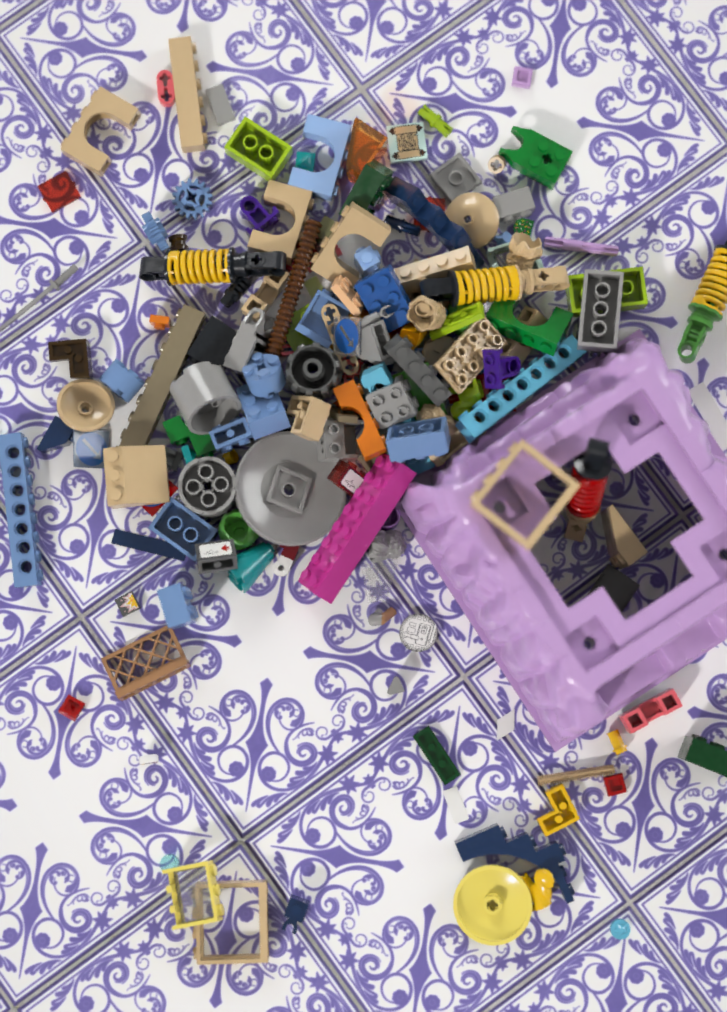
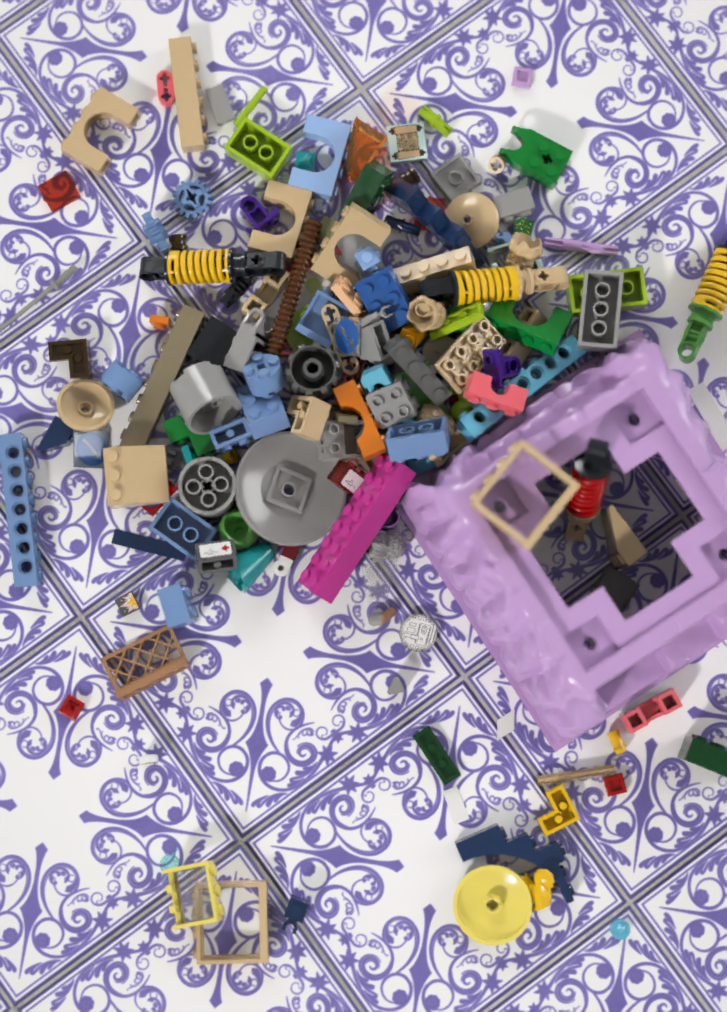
(251, 105): none -> lime piece
(410, 176): none -> dark brown wheel
(479, 390): none -> coral arch

